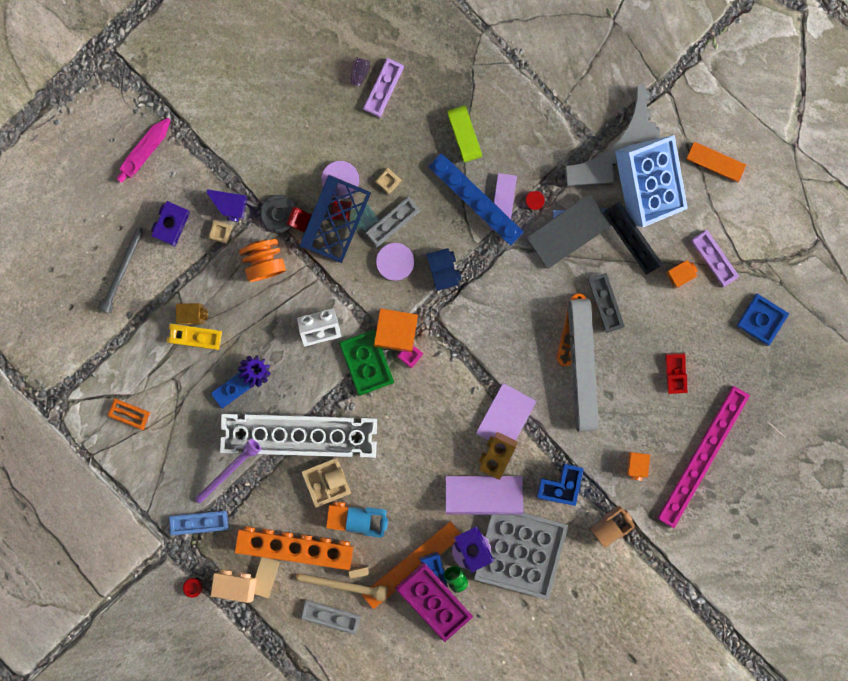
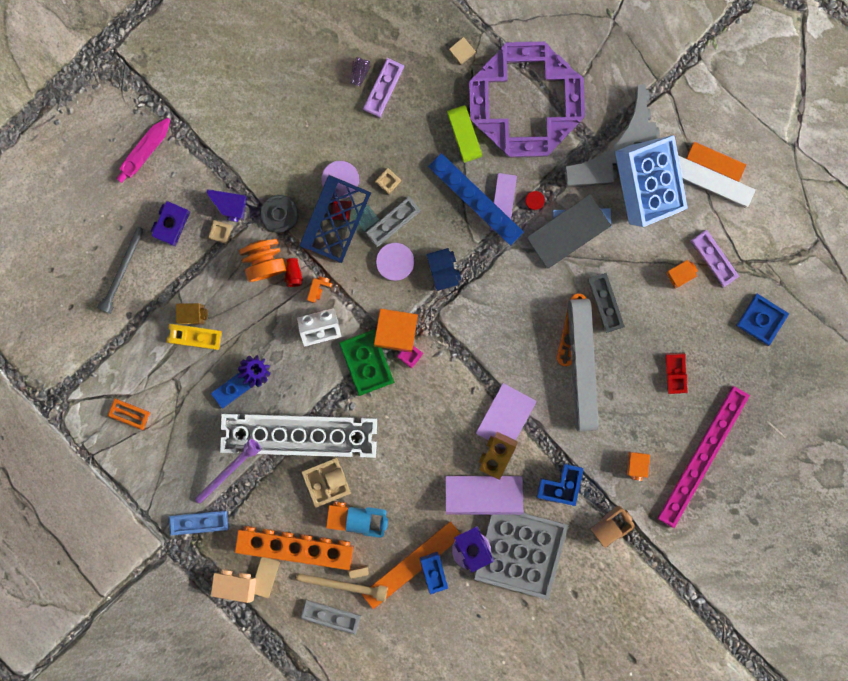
(192, 587): red tile -> none
(293, 273): none -> red cone
(298, 219): red tile -> none
(315, 291): none -> orange bracket
(434, 602): magenta tile -> none
(456, 579): green wheel -> none
(462, 51): none -> tan tile
(555, 69): none -> medium lavender plate
(632, 238): black tile -> none
(715, 182): none -> white tile

